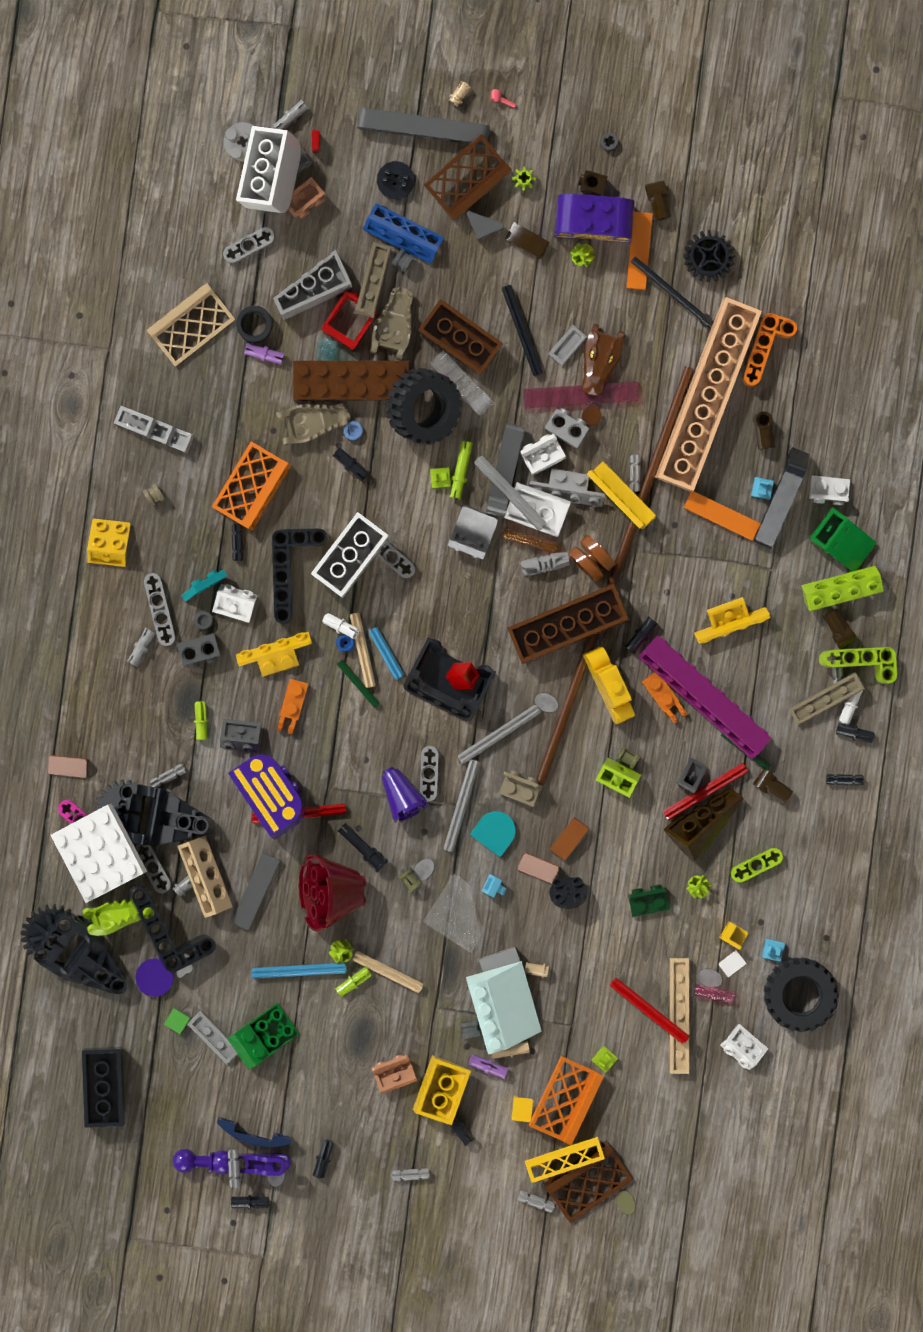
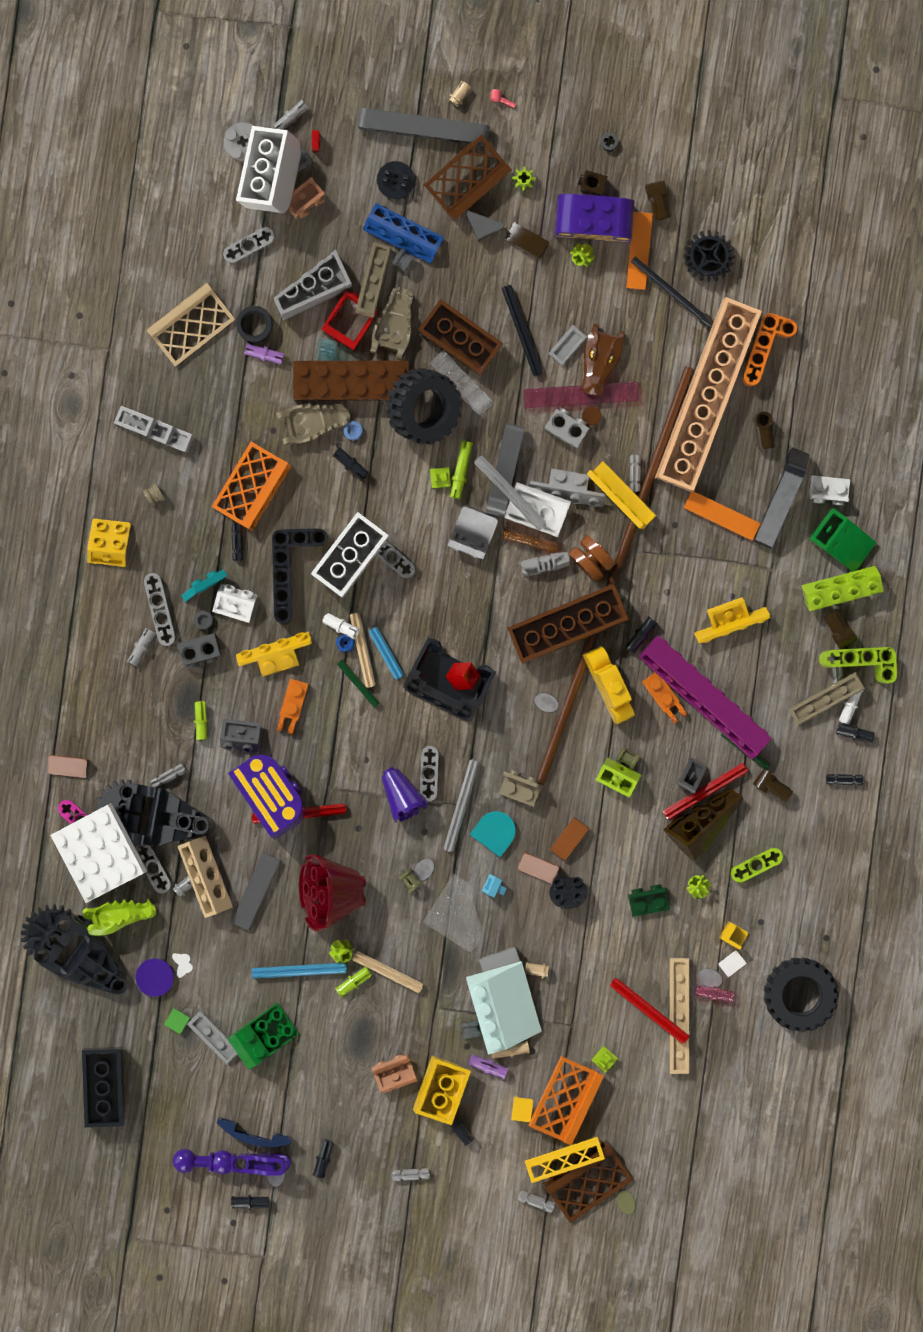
(162, 935): black beam -> none
(234, 1168): light grey axle -> none
(369, 854): black pin -> none
(499, 734): light grey axle -> none
(542, 454): white bracket -> none
(744, 1047): white bracket -> none
(762, 488): medium azure tile -> none
(773, 950): medium azure tile -> none

